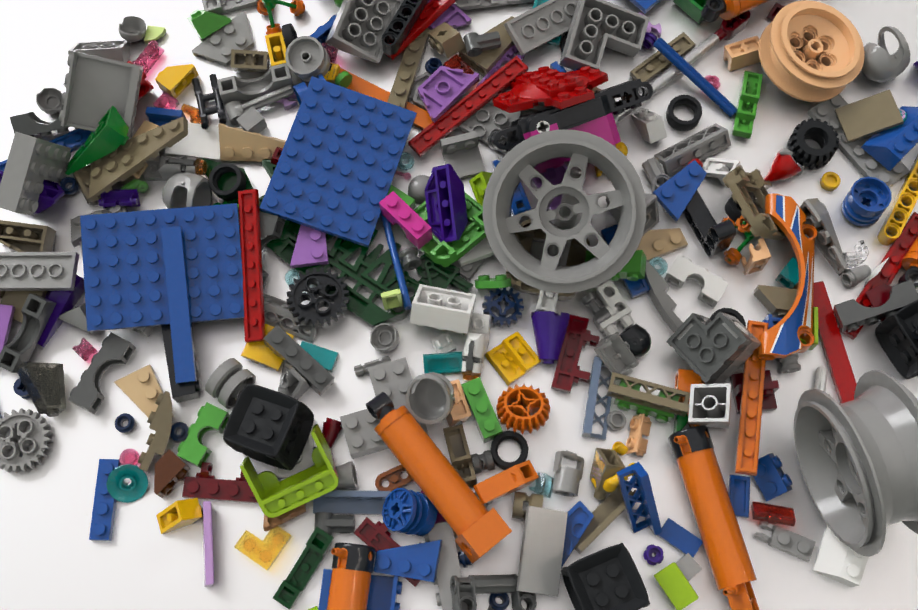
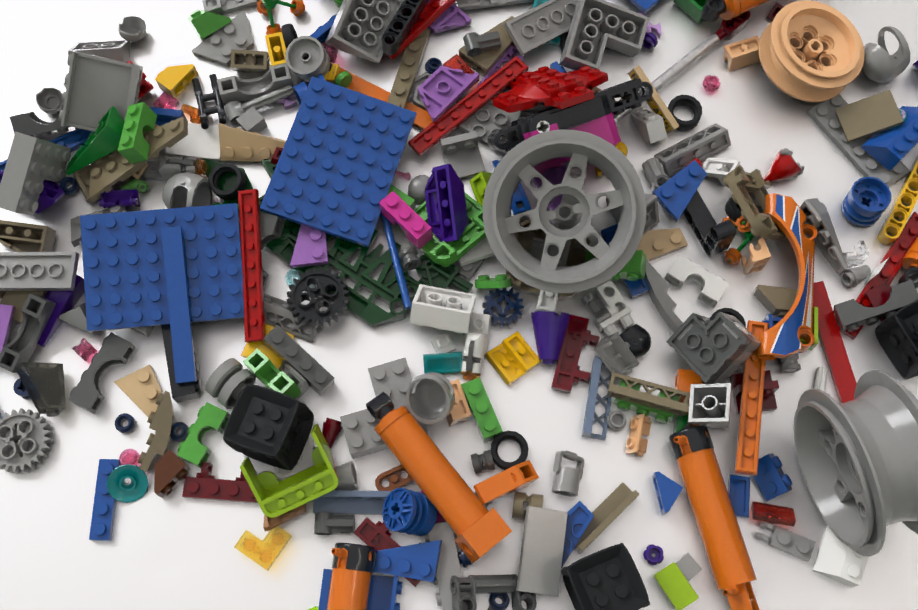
(132, 142): none -> bright green arch
(149, 56): clear pink hinge -> none
(154, 33): yellowish green tile -> none
(179, 515): yellow slope -> none
(207, 544): lavender tile -> none
(269, 375): none -> bright green arch
(304, 569): dark green slope -> none
(323, 356): teal tile -> none
(361, 369): light grey axle -> none
(384, 337): light grey hair -> none
(392, 299): yellowish green slope -> none
(408, 157): clear light blue plate -> none
(446, 40): dark tan brick -> none
(460, 453): dark tan slope -> none
(528, 408): orange gear -> none
(543, 485): clear light blue tile -> none
(604, 469): torso -> none
(647, 508): blue fence -> none
(655, 102): none -> tan tile
(658, 62): dark tan plate -> none
(661, 262): clear light blue plate -> none
(666, 491): none -> blue slope
(680, 538): blue tile -> none
(695, 77): blue axle -> none
(747, 104): bright green slope -> none
(789, 275): teal brick -> none
(816, 131): black tyre -> none
(830, 181): yellow tile -> none

